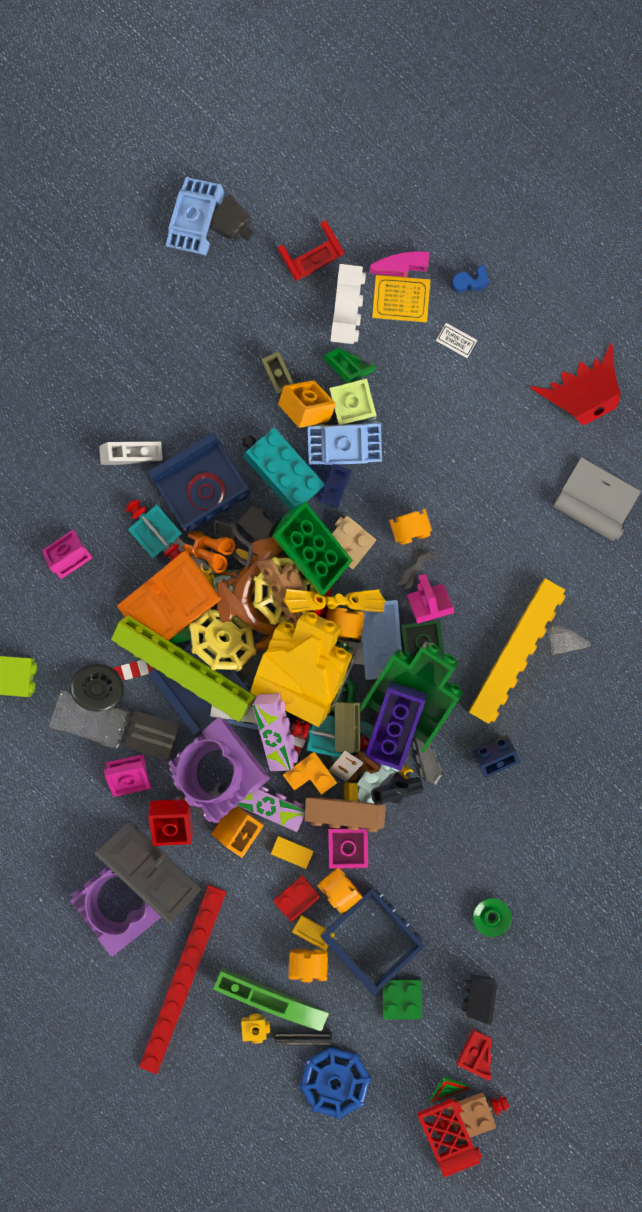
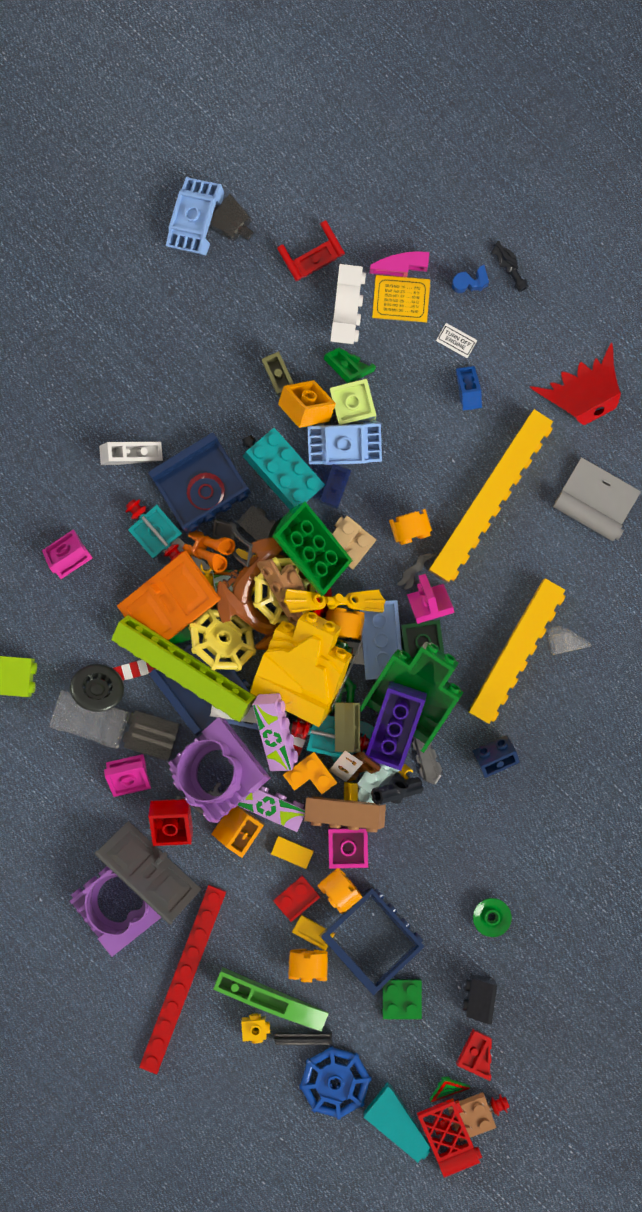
(395, 1122): none -> teal slope
(469, 388): none -> blue arch
(490, 496): none -> yellow brick
(508, 262): none -> black piece

